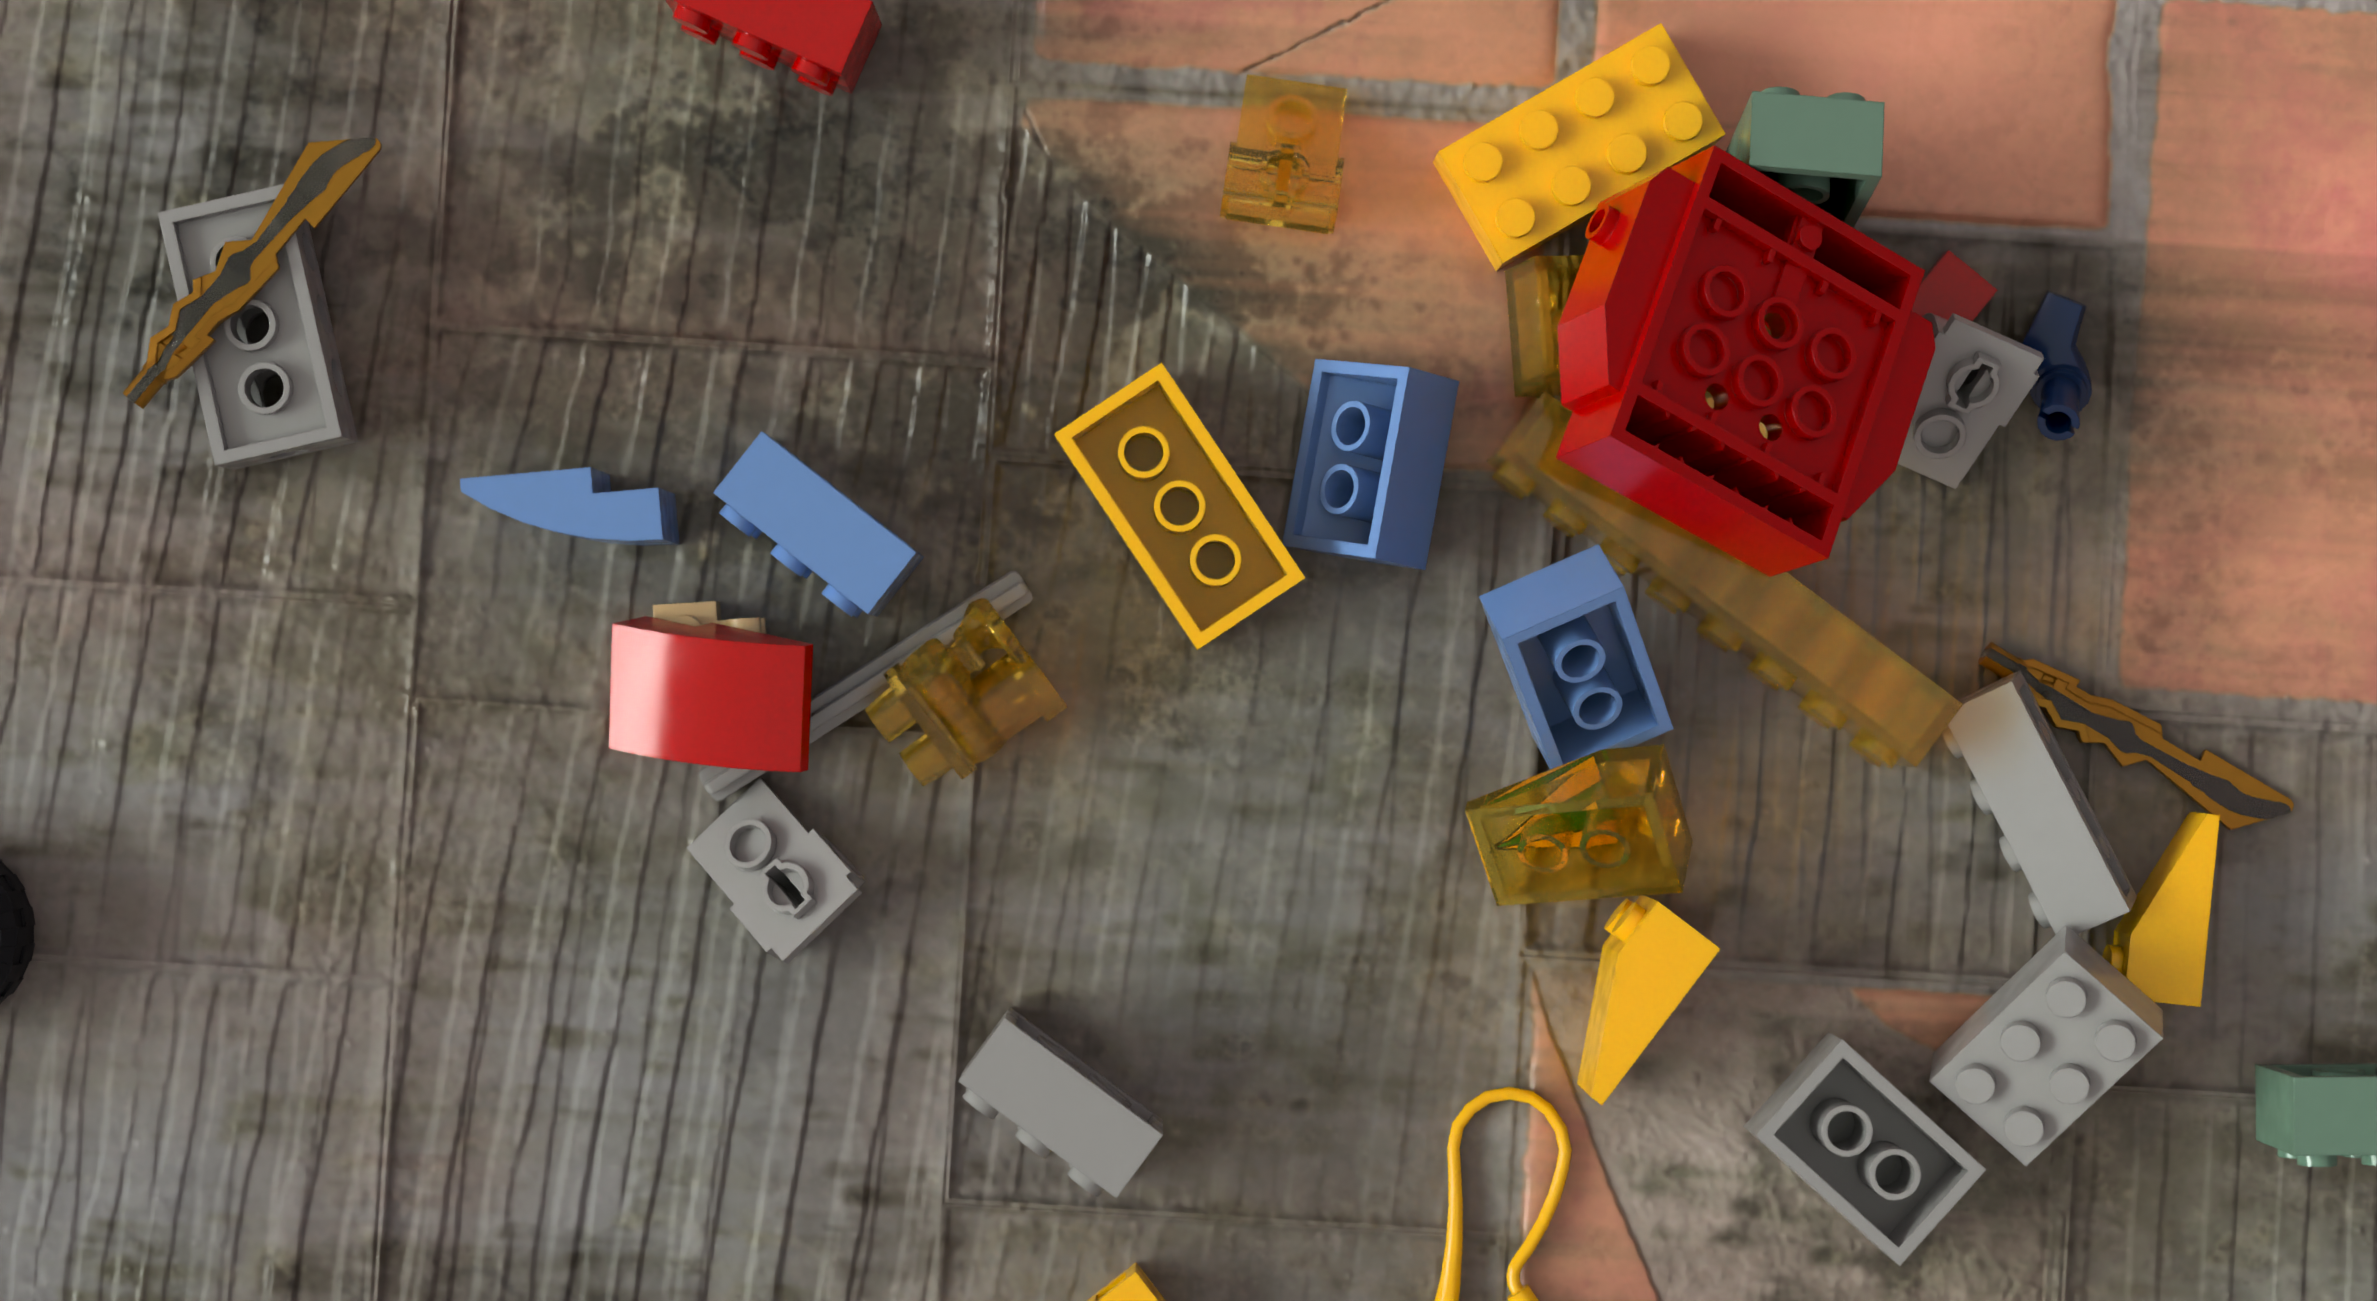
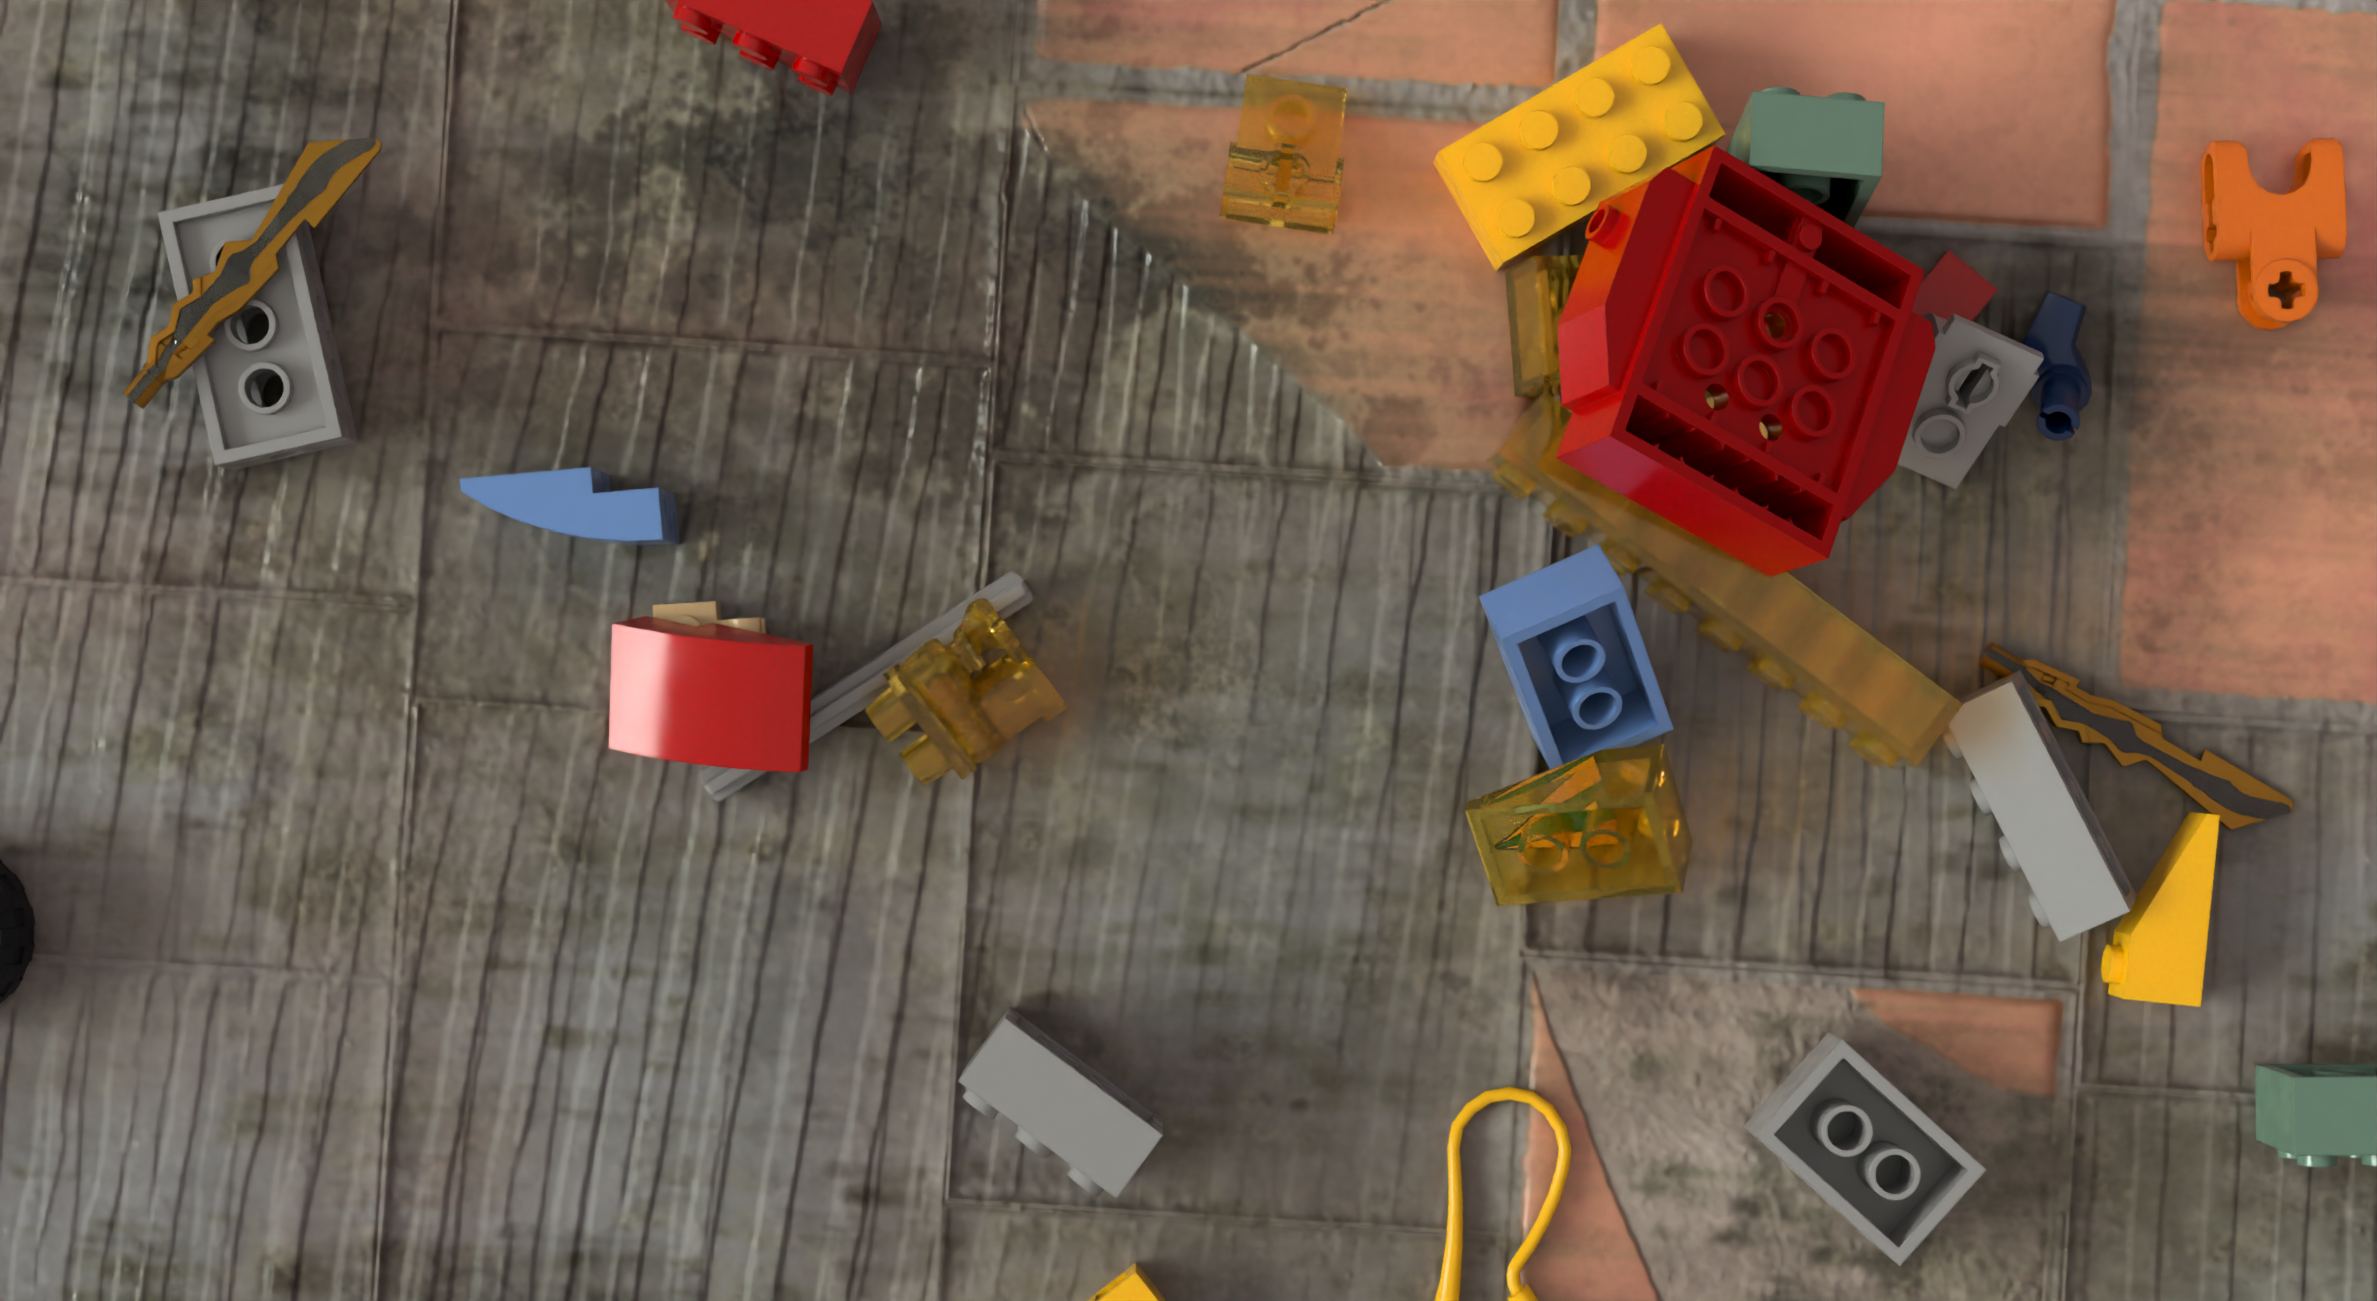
(776, 871): light grey piece -> none
(816, 528): medium blue brick -> none
(1179, 506): yellow brick -> none
(1370, 462): medium blue slope -> none
(1639, 983): yellow slope -> none
(2046, 1046): light grey brick -> none
(2274, 234): none -> orange piece

